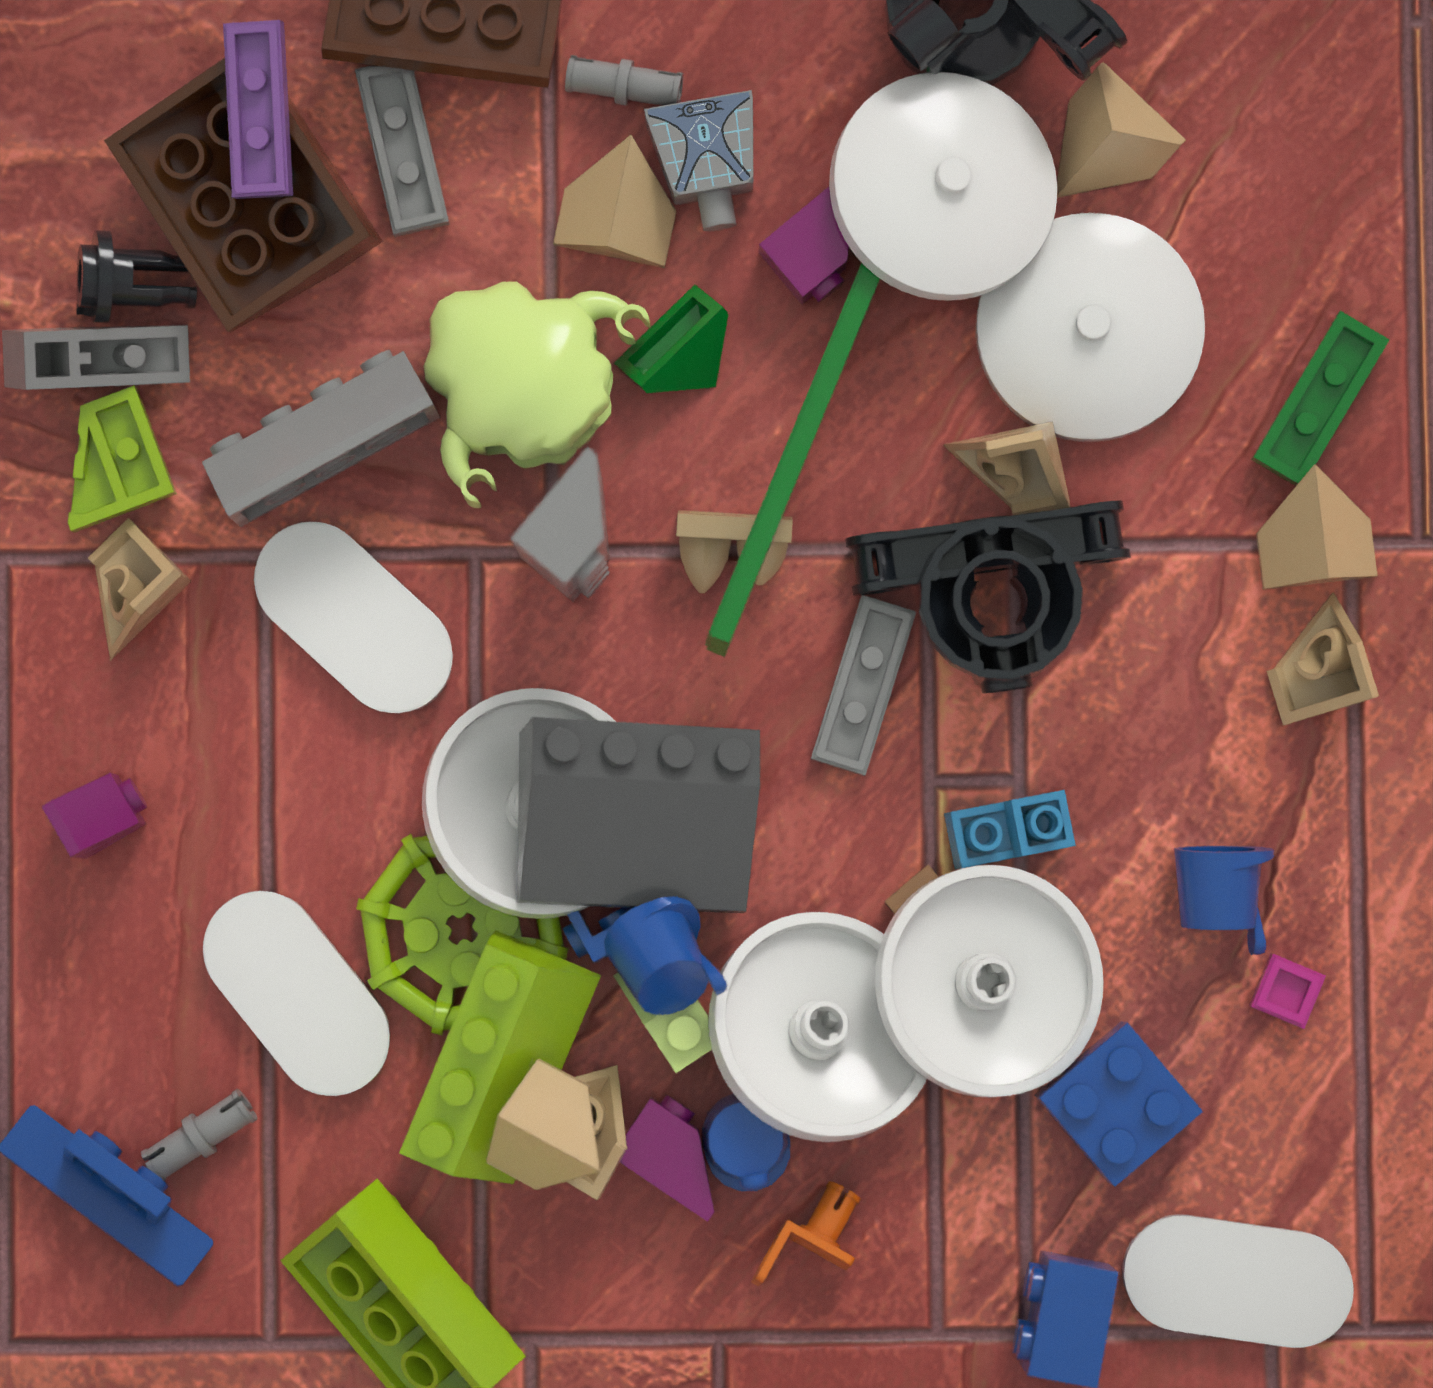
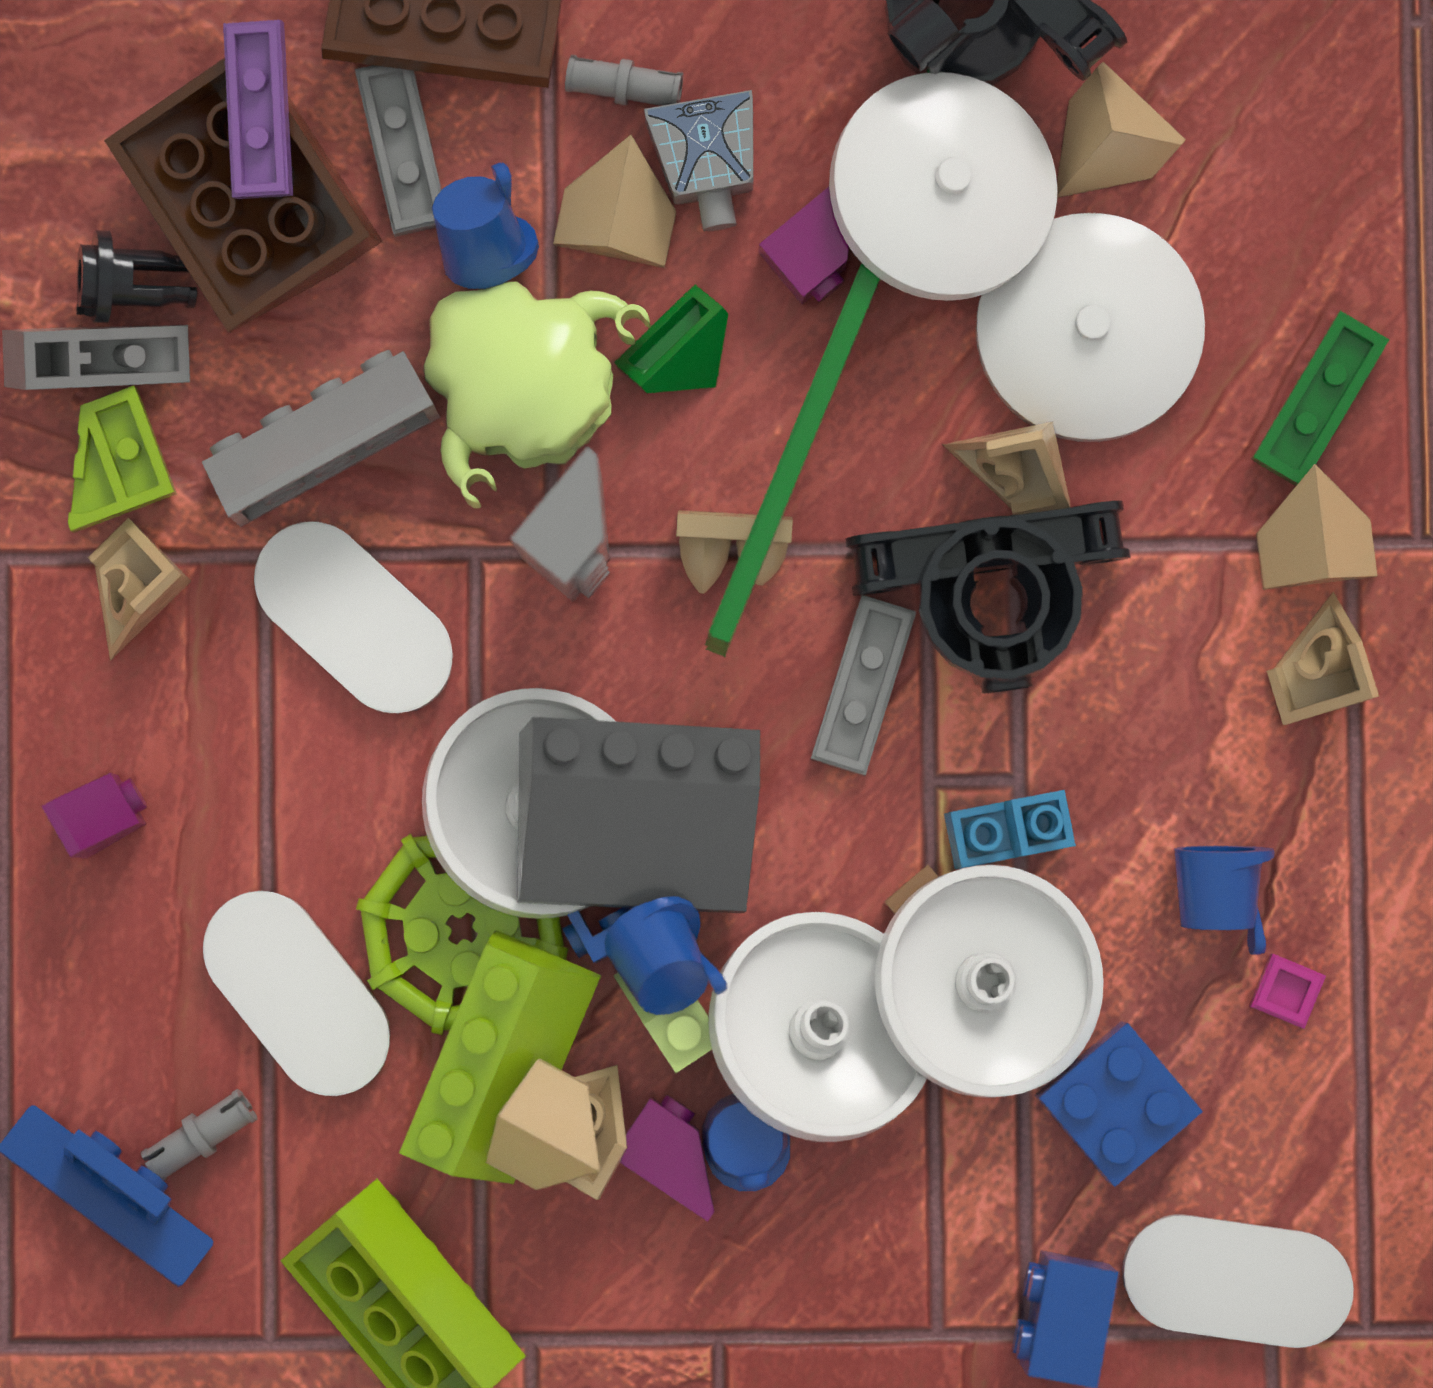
(479, 232): none -> blue hat
(818, 1235): orange bracket -> none

